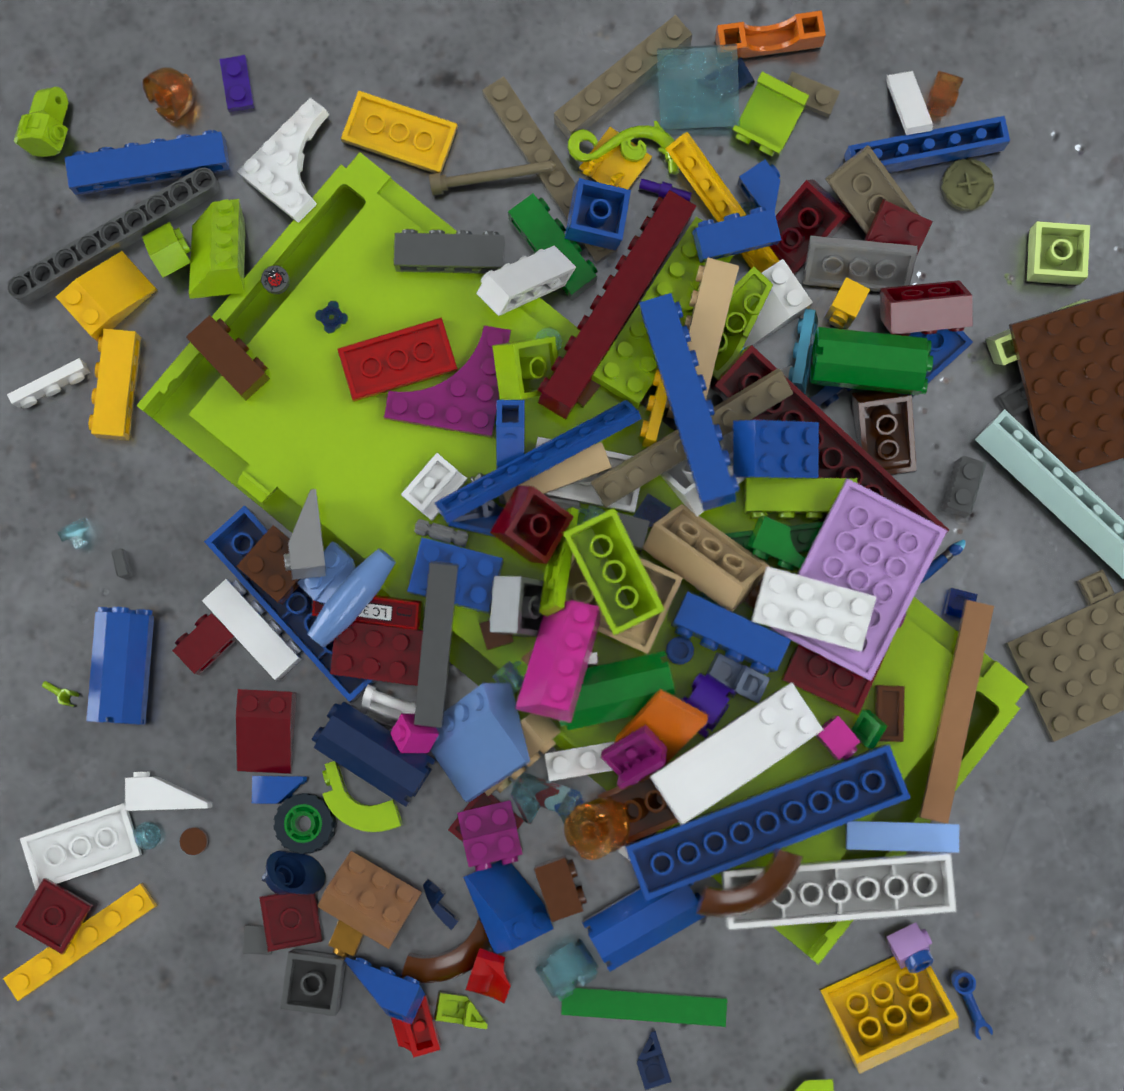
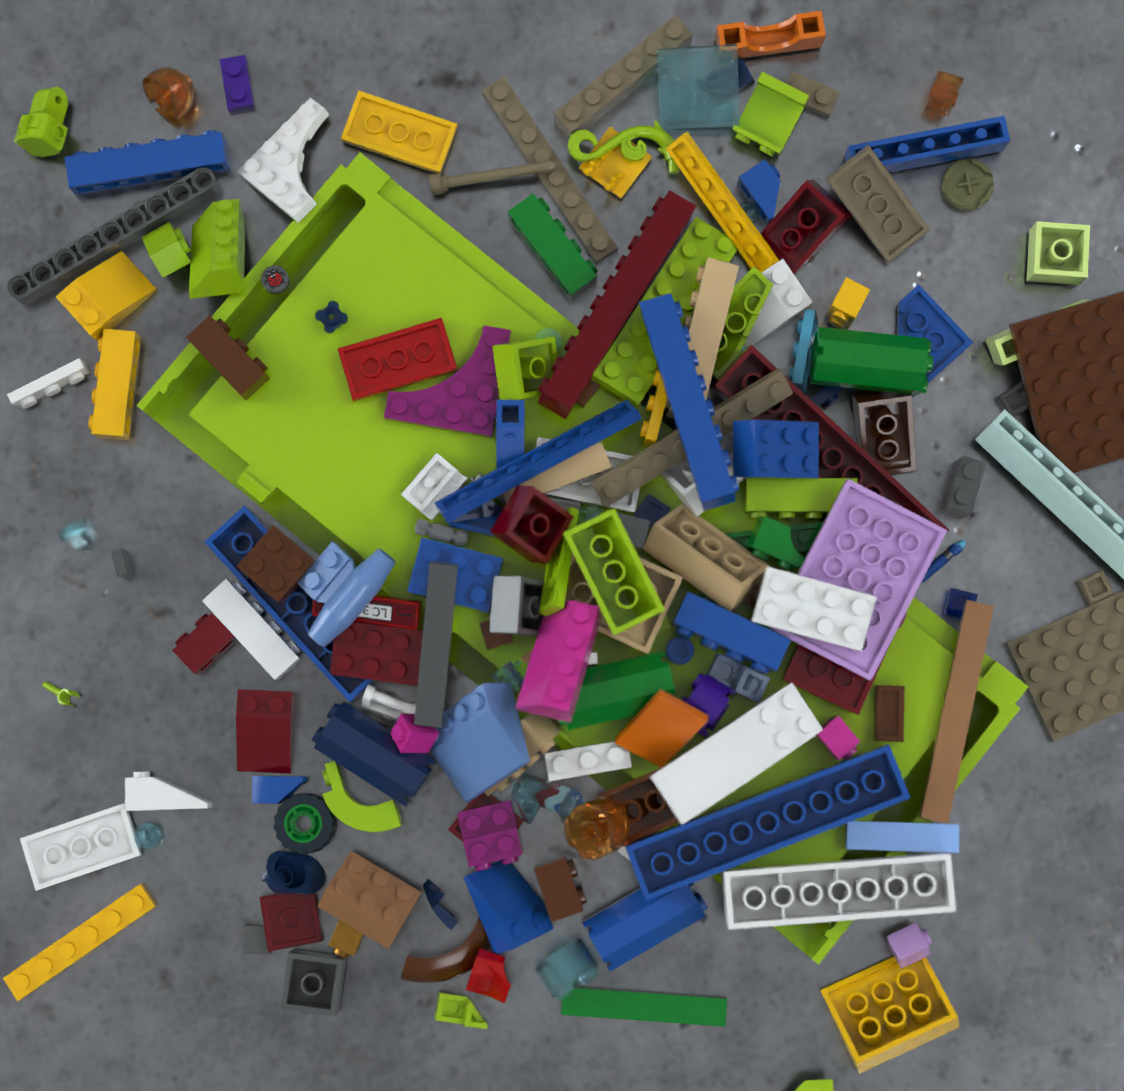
(53, 916): dark red tile -> none
(120, 665): blue brick -> none
(194, 841): reddish brown tile -> none
(305, 545): light grey slope -> none
(395, 995): blue slope -> none
(421, 1035): red slope -> none
(448, 252): dark grey brick -> none
(525, 280): white brick -> none
(597, 214): blue brick -> none
(635, 756): magenta bracket -> none
(652, 1064): dark blue slope -> none
(662, 189): dark purple bar -> none
(736, 234): blue brick -> none
(753, 894): reddish brown brick -> none
(865, 262): light grey tile -> none
(868, 728): green plate -> none
(898, 226): dark red plate -> none
(909, 103): white tile -> none
(919, 961): blue tile -> none
(926, 308): brick -> none
(966, 988): blue brick -> none

